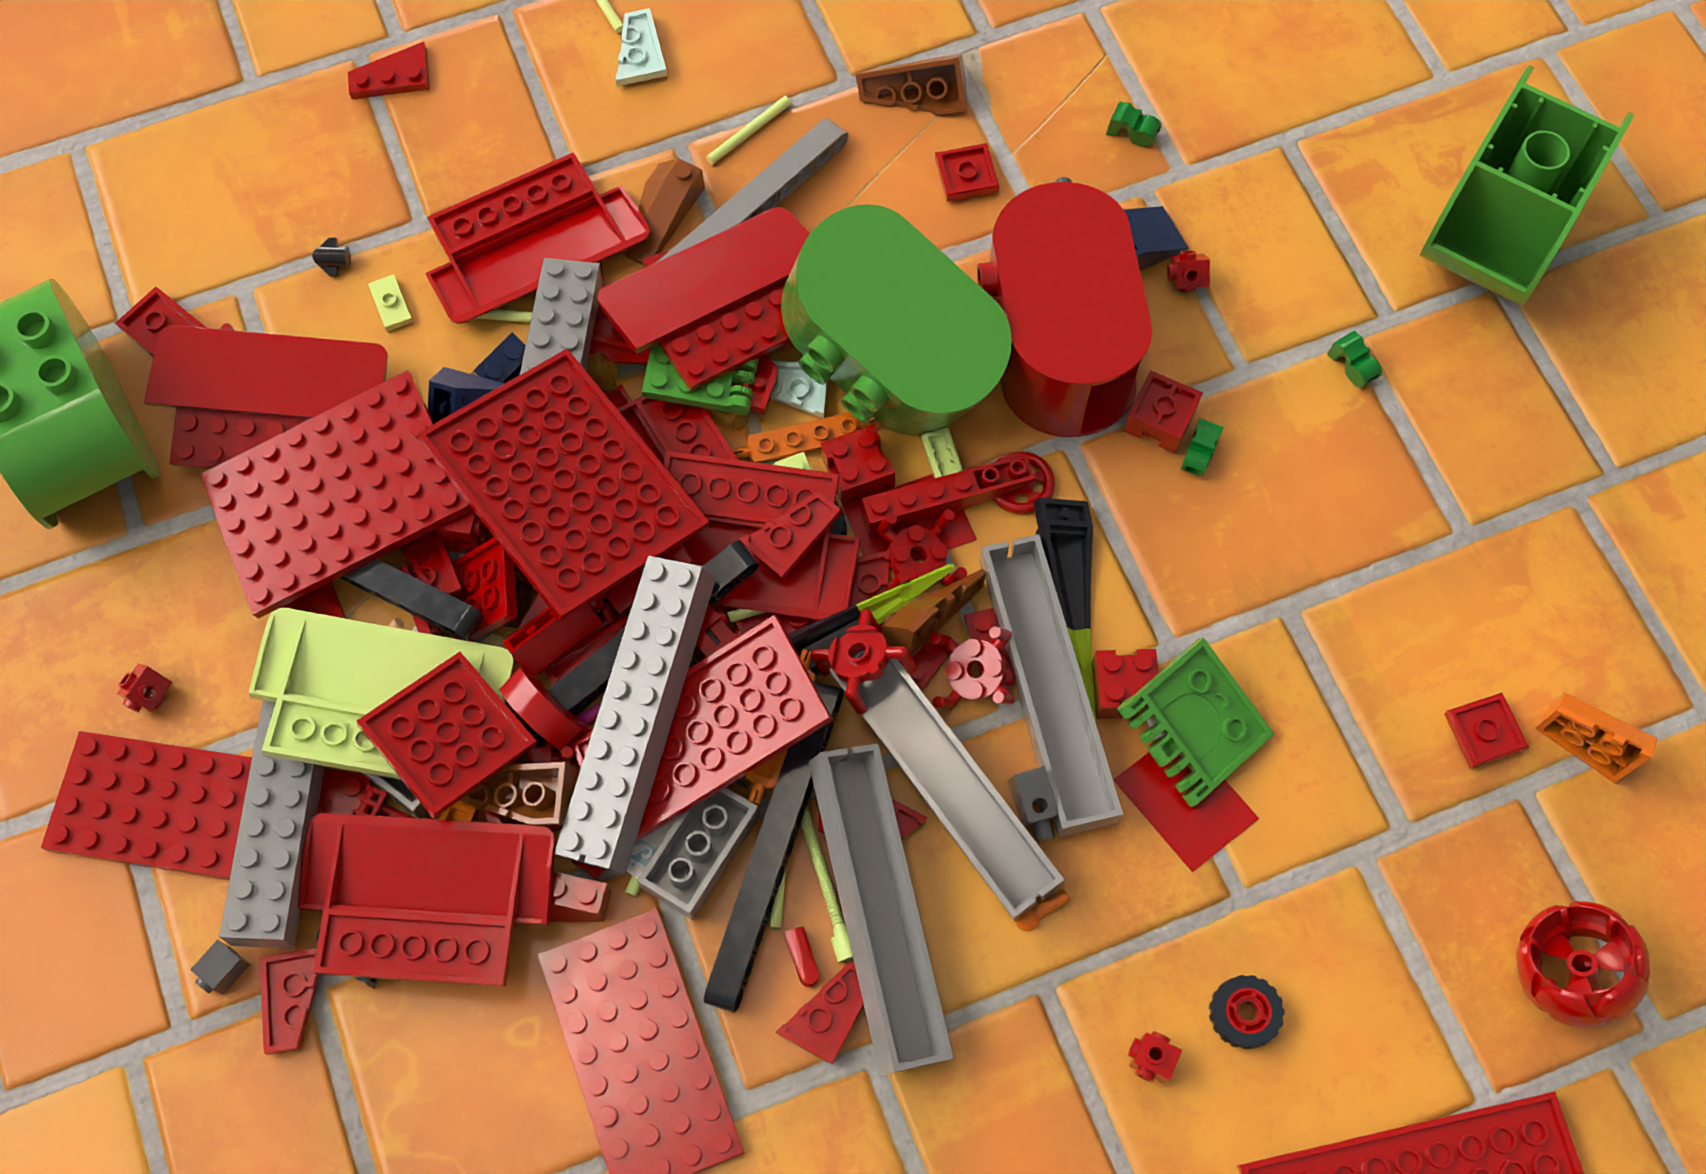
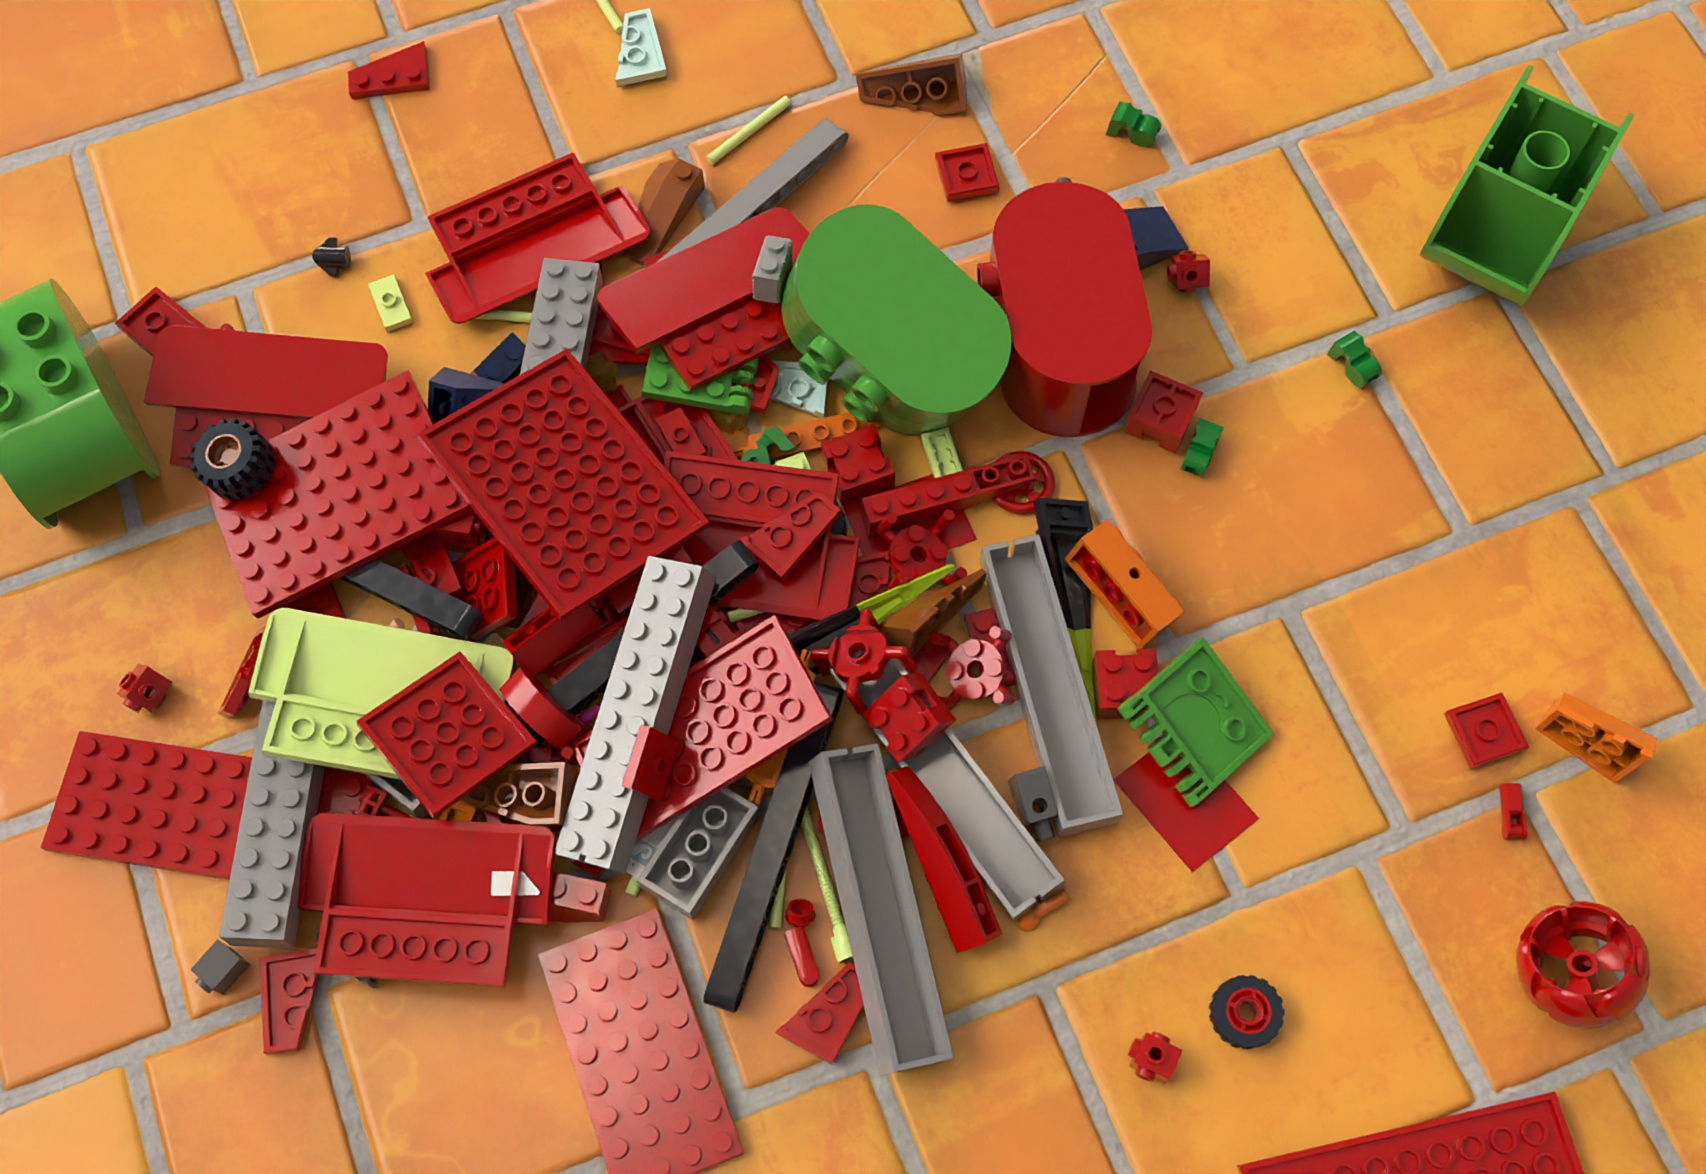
(232, 459): none -> black wheel
(235, 699): none -> red wing
(502, 884): none -> white sticker
(650, 763): none -> red plate
(680, 433): none -> red plate
(770, 437): none -> green leg
(772, 269): none -> light grey brick
(800, 913): none -> red plate
(909, 716): none -> red piece
(945, 863): none -> red slope
(1124, 584): none -> orange brick
(1512, 807): none -> red bar

